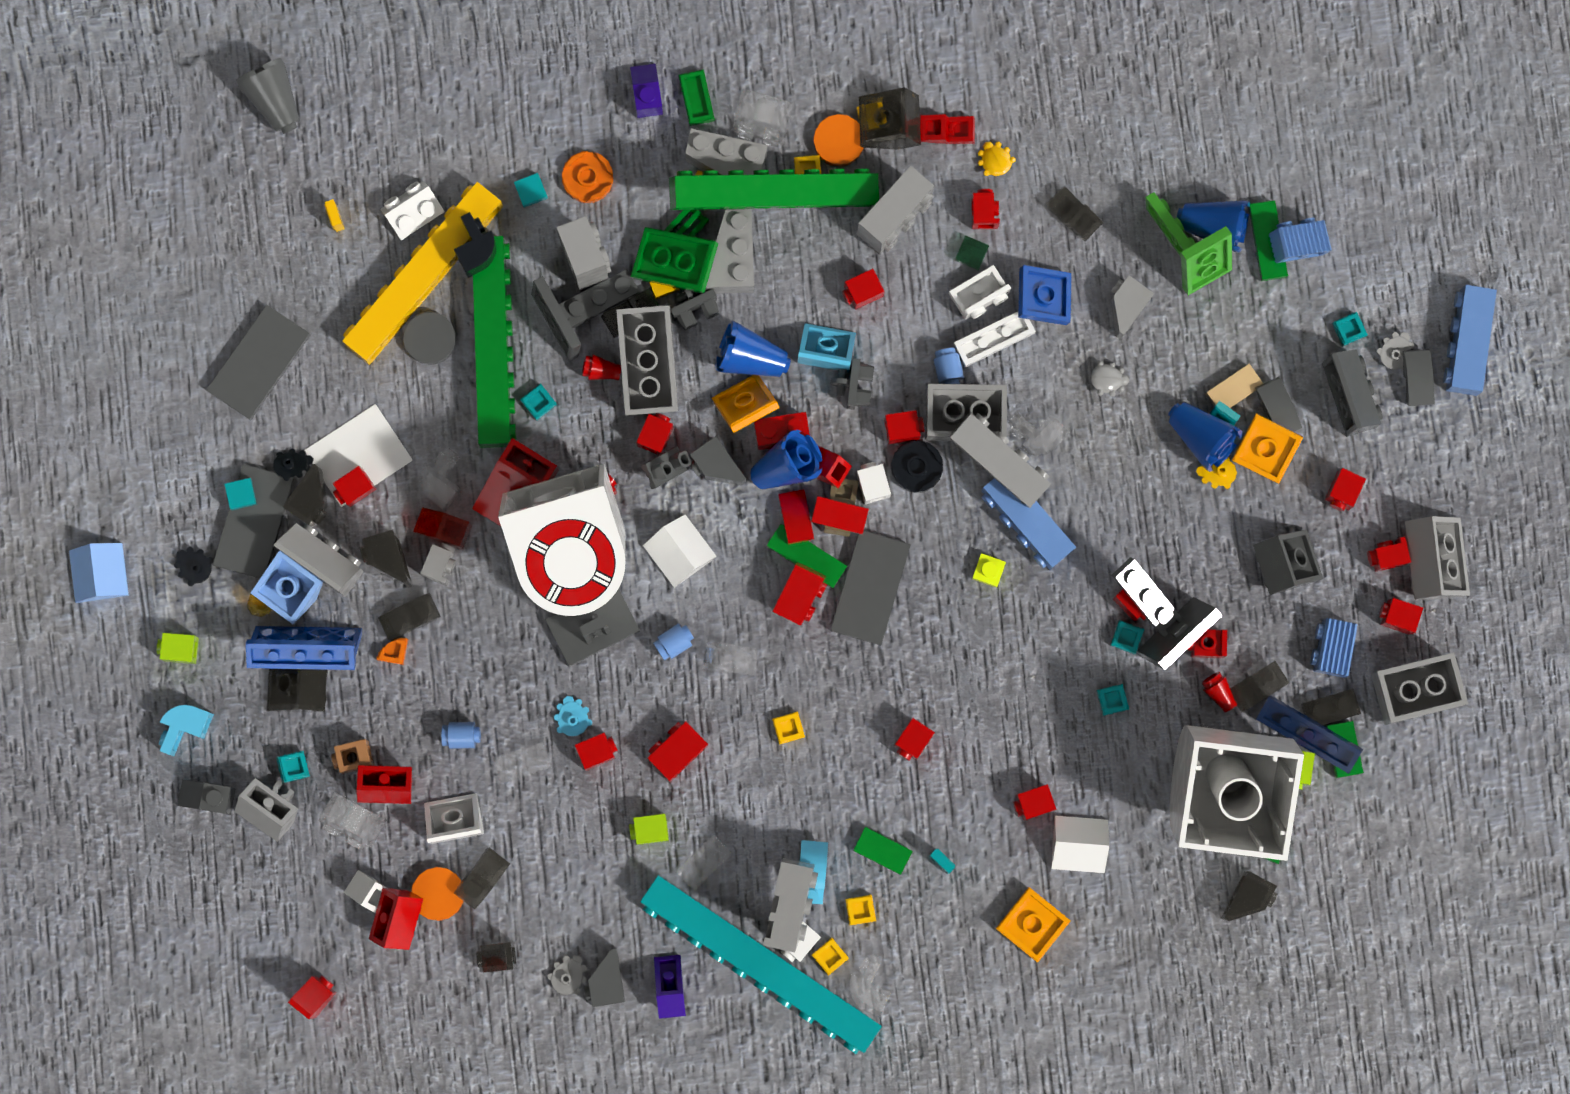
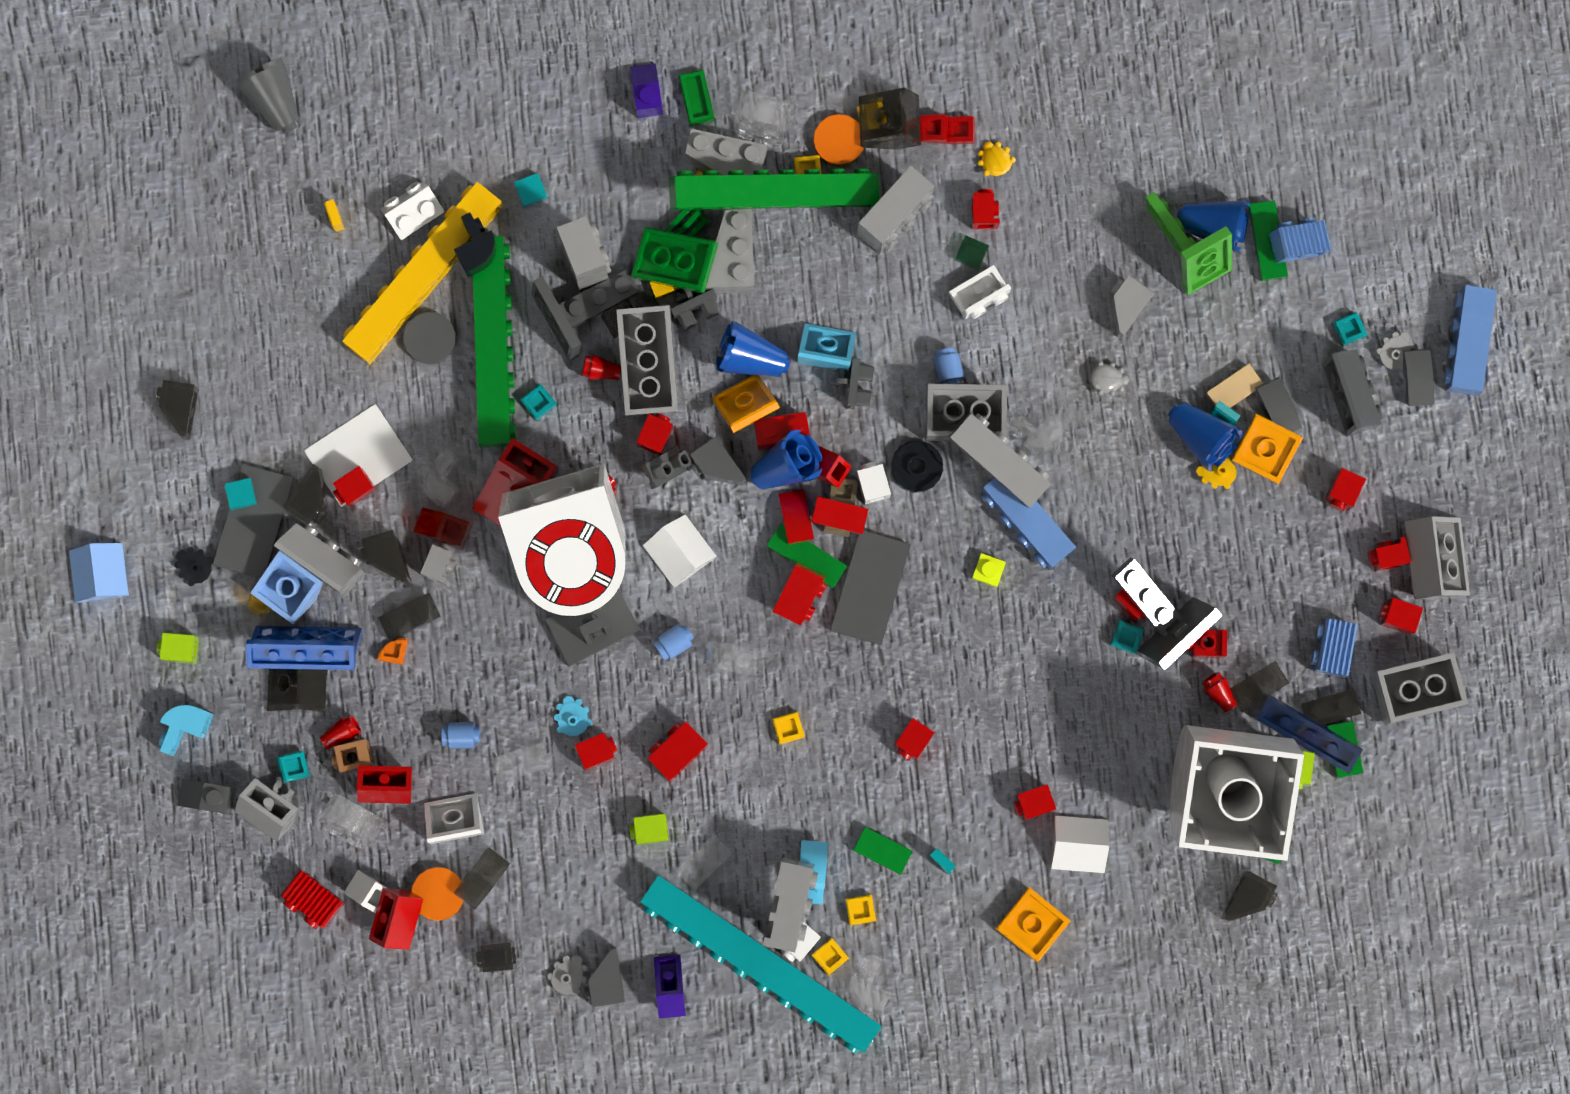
(179, 405): none -> clear smoke slope
(258, 362): dark grey tile -> none
(292, 464): black piece -> none
(311, 899): none -> red brick
(313, 996): red slope -> none
(341, 732): none -> red cone
(587, 177): orange tile -> none
(863, 289): red brick -> none
(903, 427): red brick -> none
(993, 338): white plate -> none
(1044, 295): blue plate -> none
(1074, 214): clear smoke slope -> none
(1112, 699): teal tile -> none
(1287, 561): dark grey slope -> none

